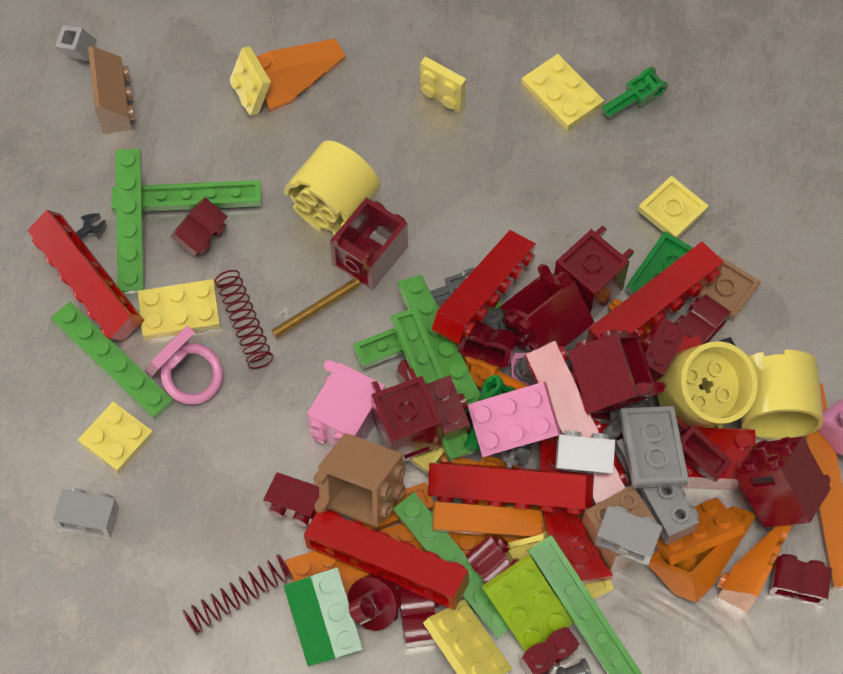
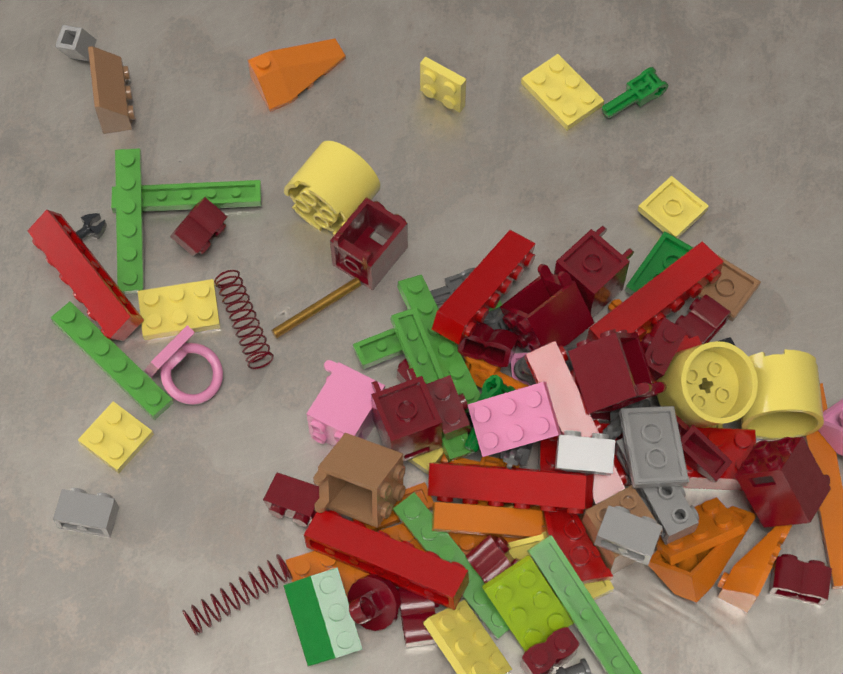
(250, 81): light yellow plate -> none

